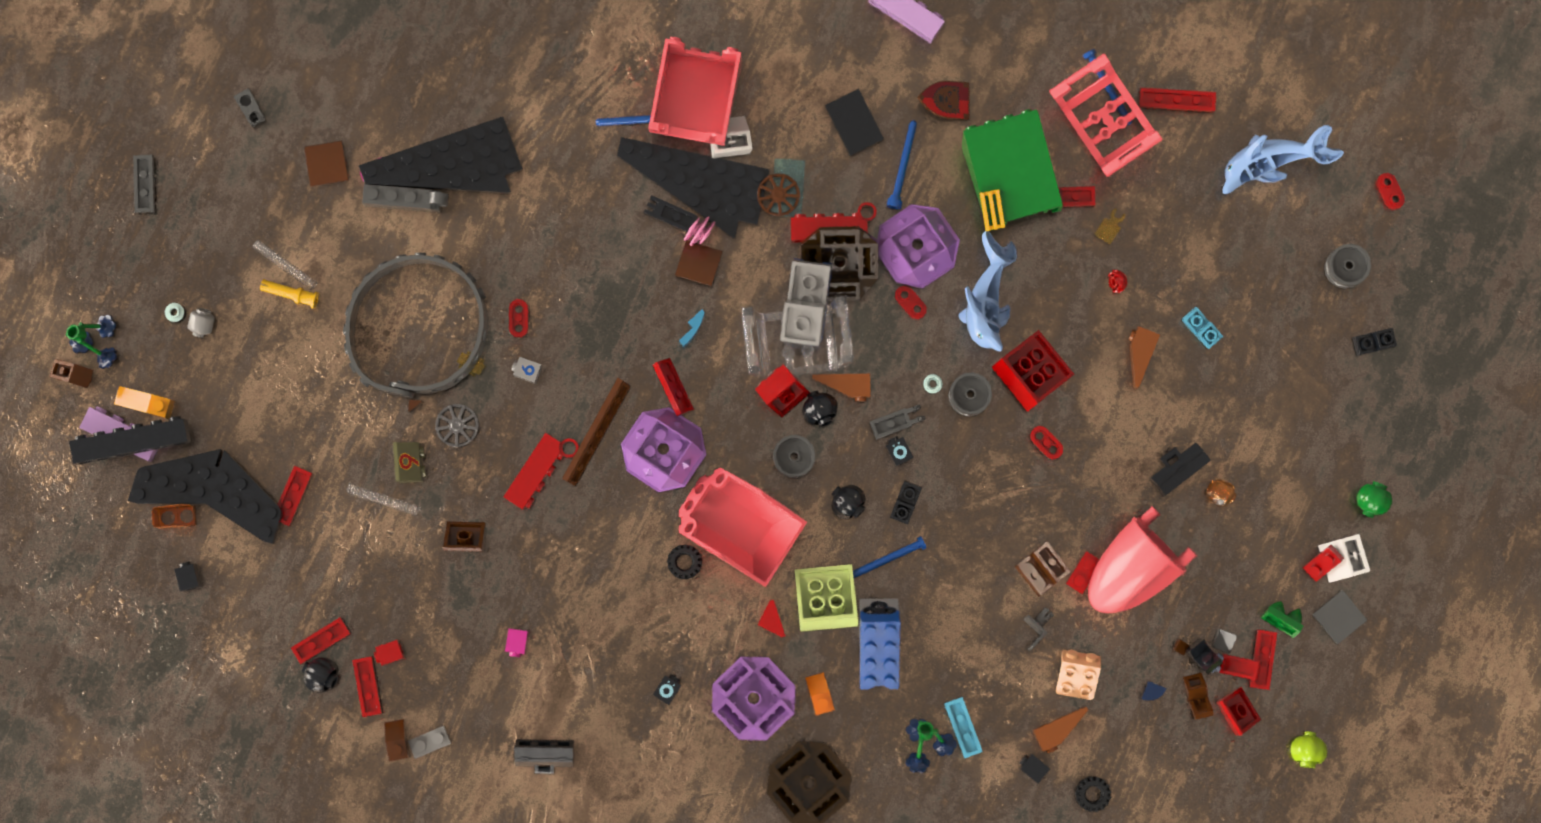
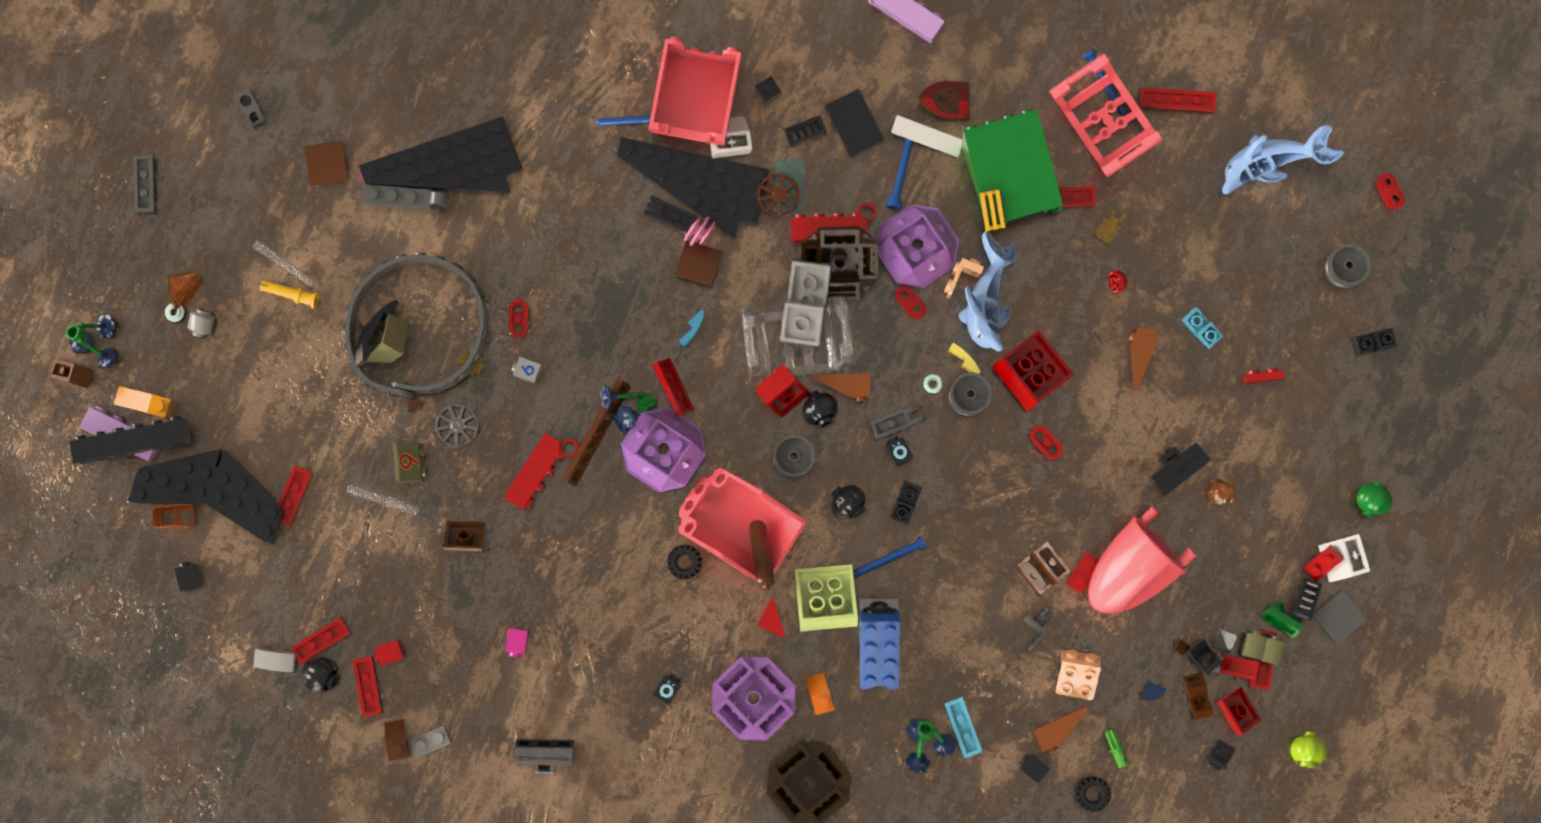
(182, 286): none -> clear orange slope
(274, 660): none -> light grey slope
(363, 348): none -> black slope
(388, 340): none -> olive slope
(627, 416): none -> dark blue plant
(761, 554): none -> reddish brown piece
(768, 90): none -> black brick
(810, 122): none -> black slope
(927, 136): none -> white sticker
(969, 364): none -> light yellow slope
(970, 267): none -> light nougat bracket
(1116, 748): none -> bright green axle
(1220, 755): none -> black bracket
(1263, 648): none -> olive brick
(1271, 375): none -> red plate
(1310, 588): none -> black slope

